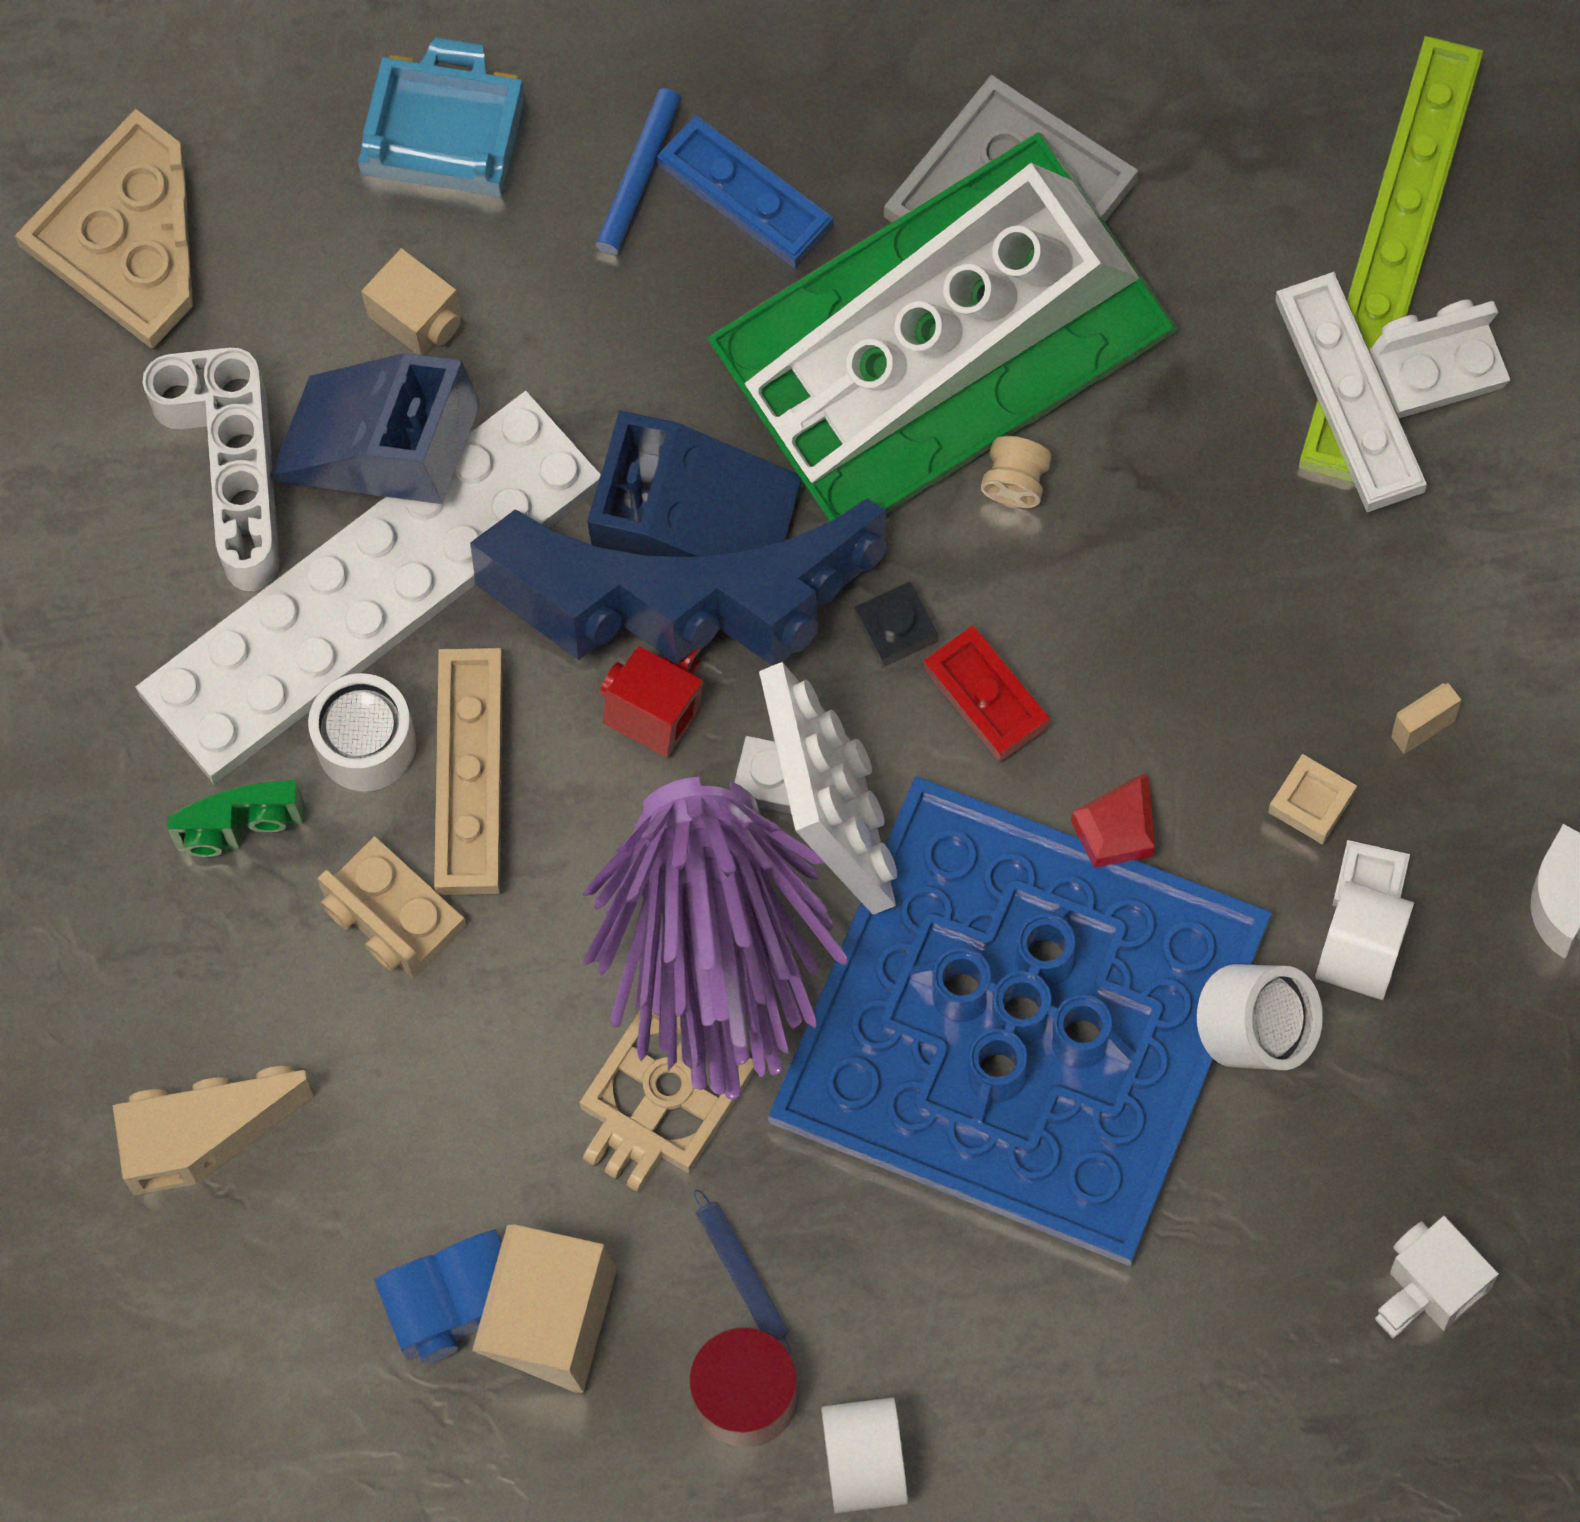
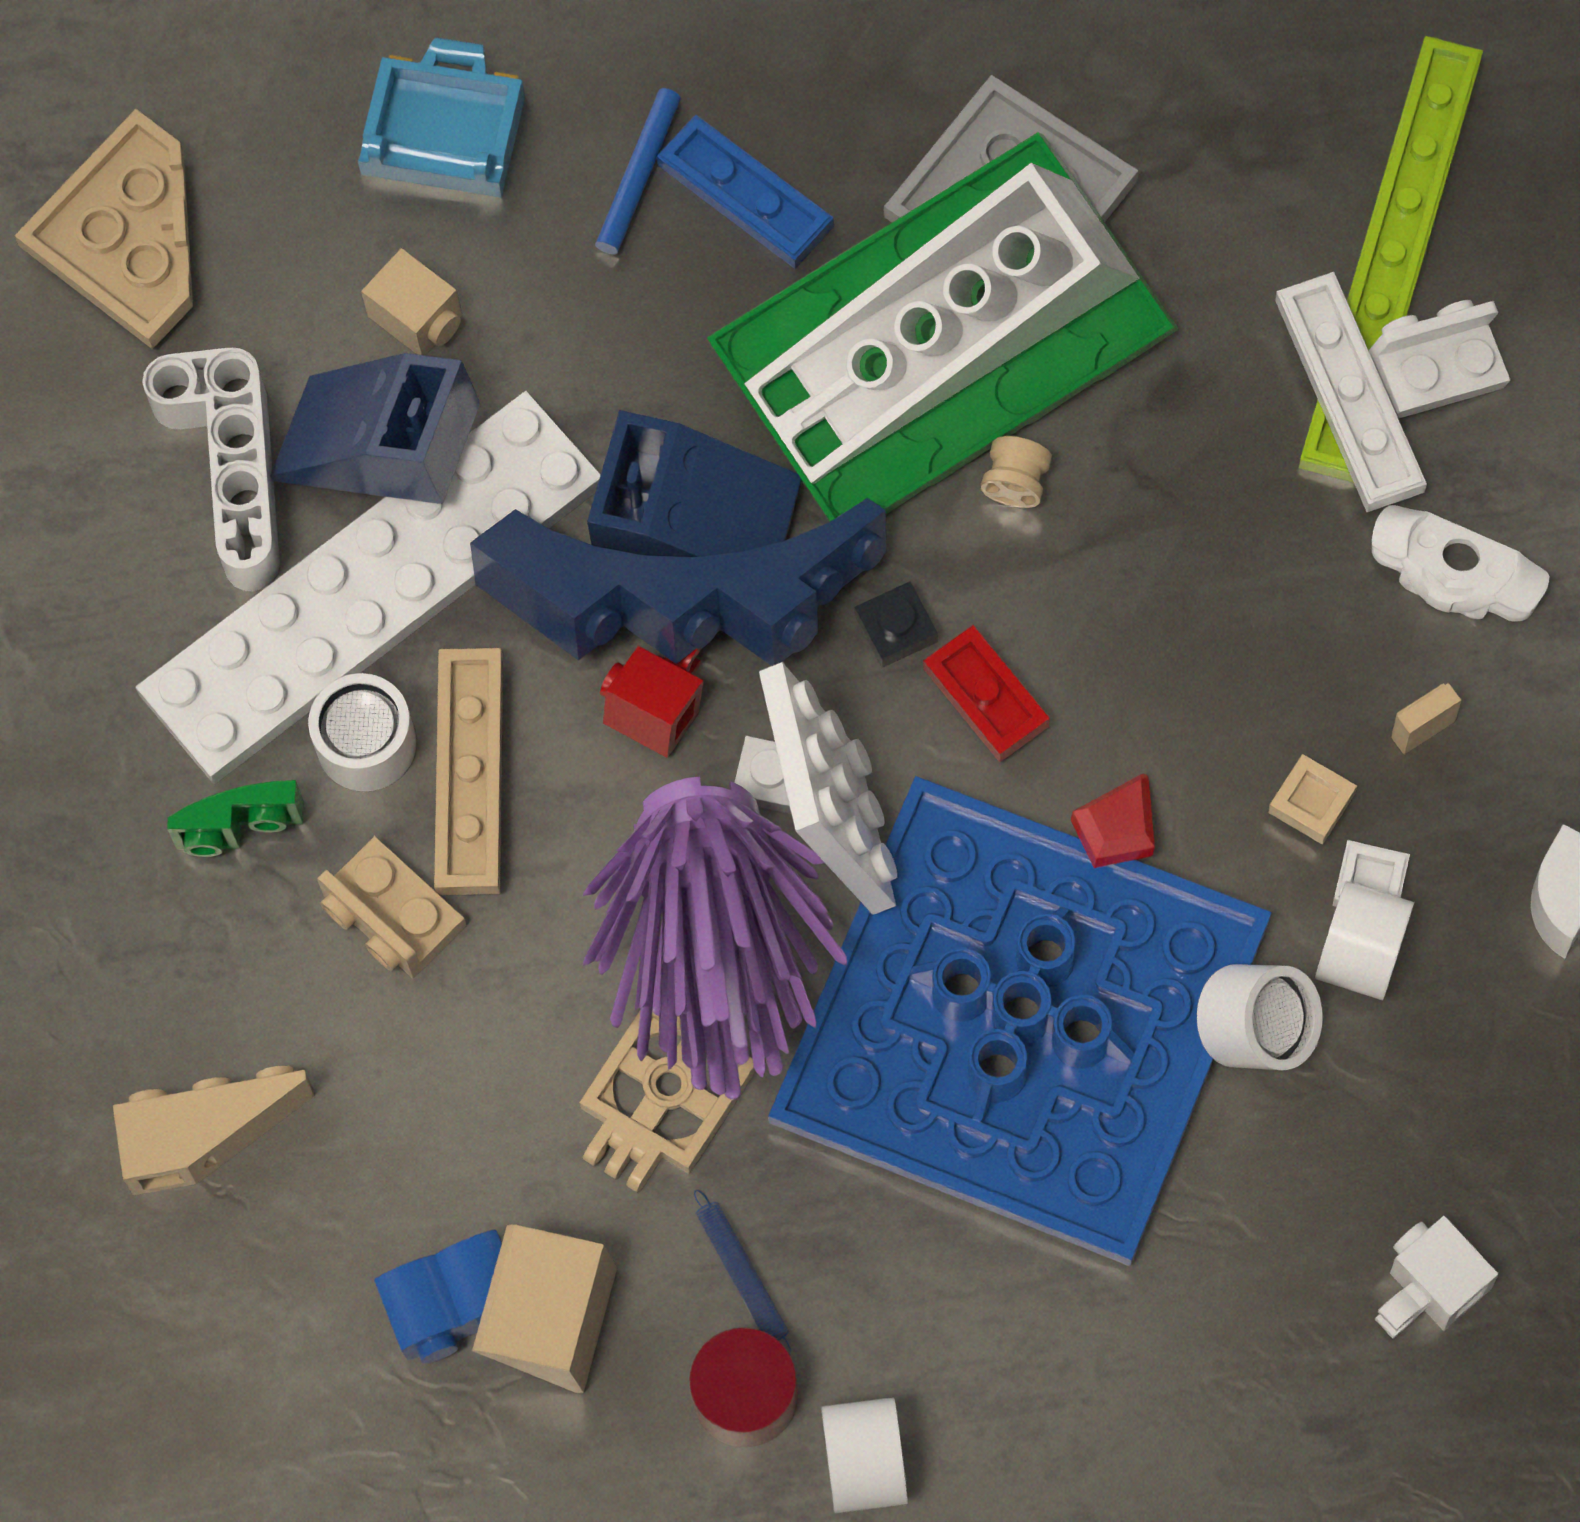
(1499, 583): none -> white piece

